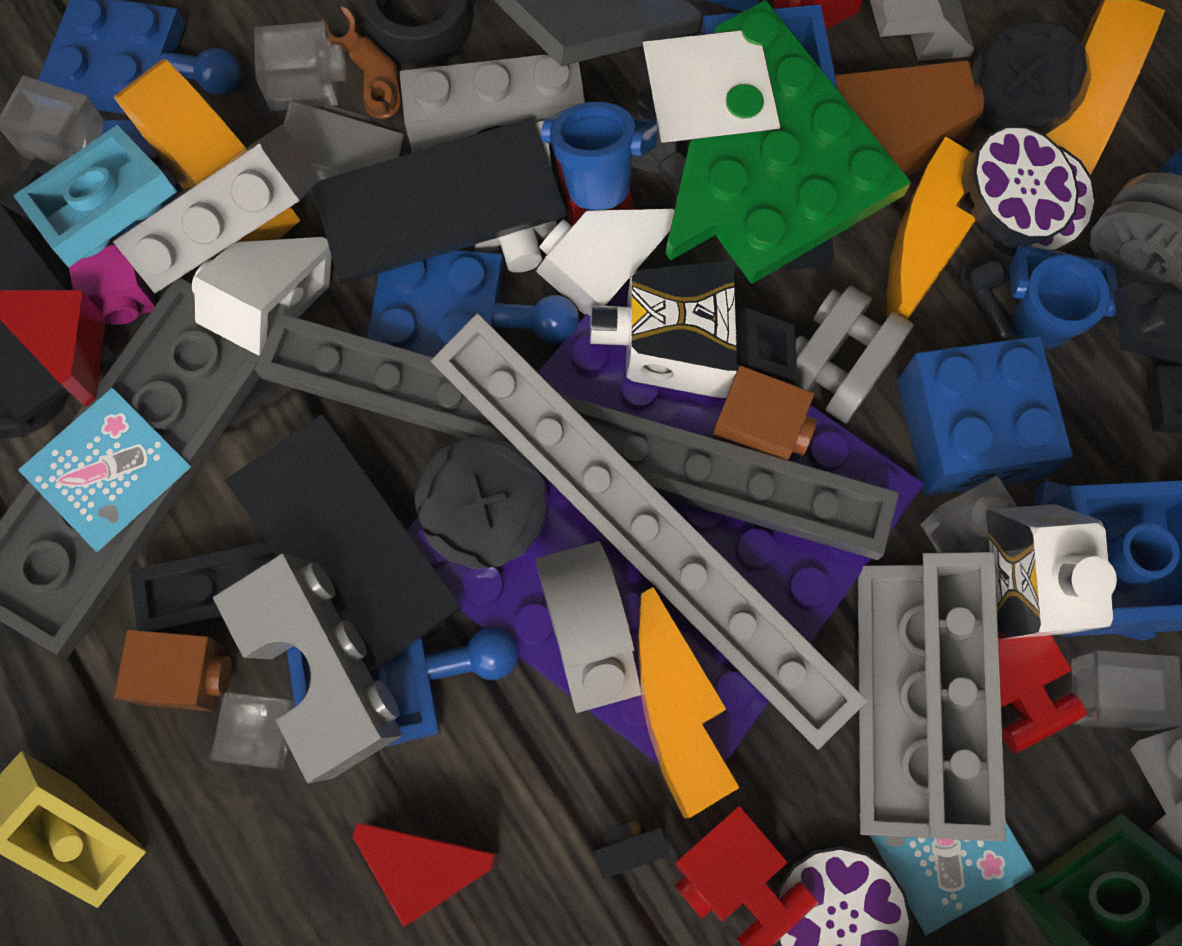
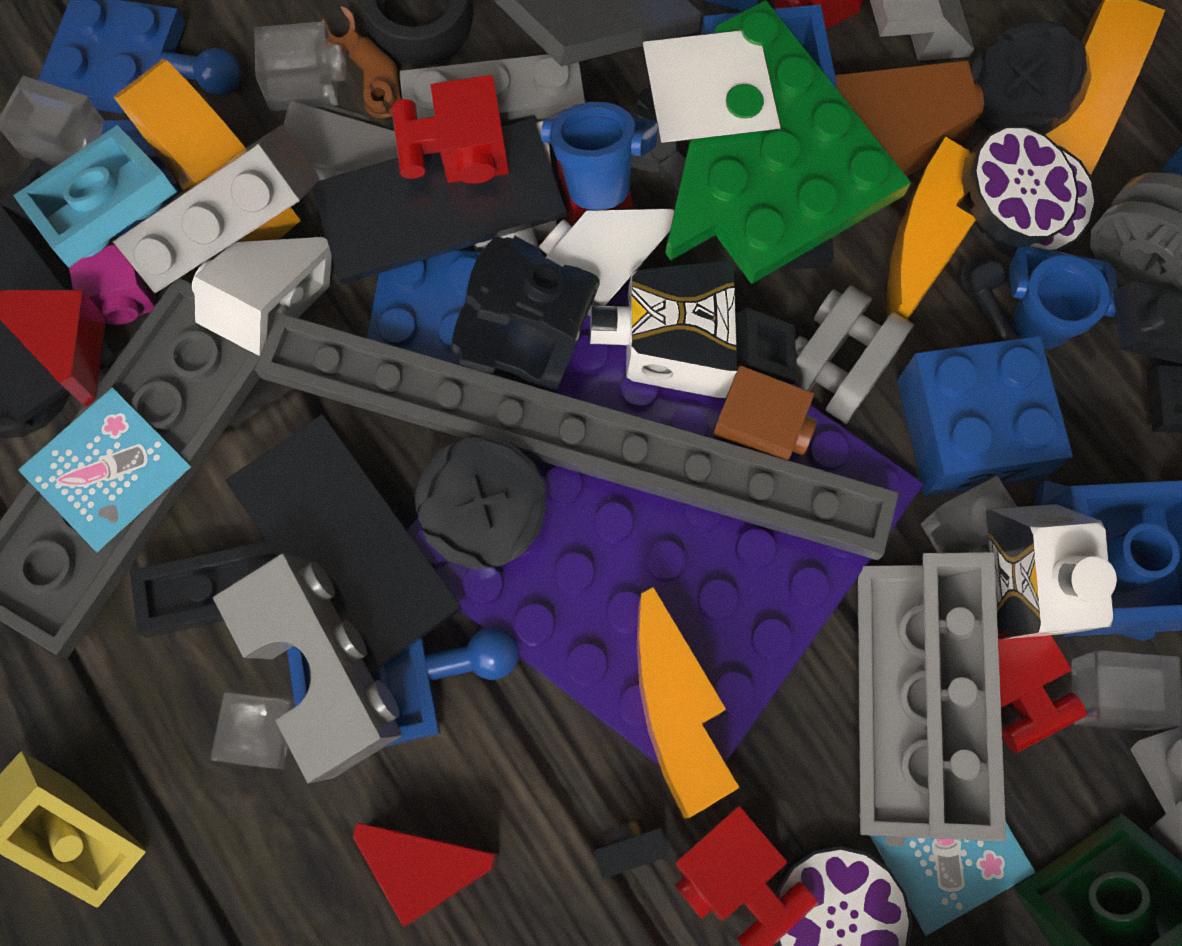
(173, 671): dark orange brick -> none
(463, 131): none -> red brick
(522, 313): none -> black piece
(589, 626): light grey brick -> none
(649, 532): light grey plate -> none

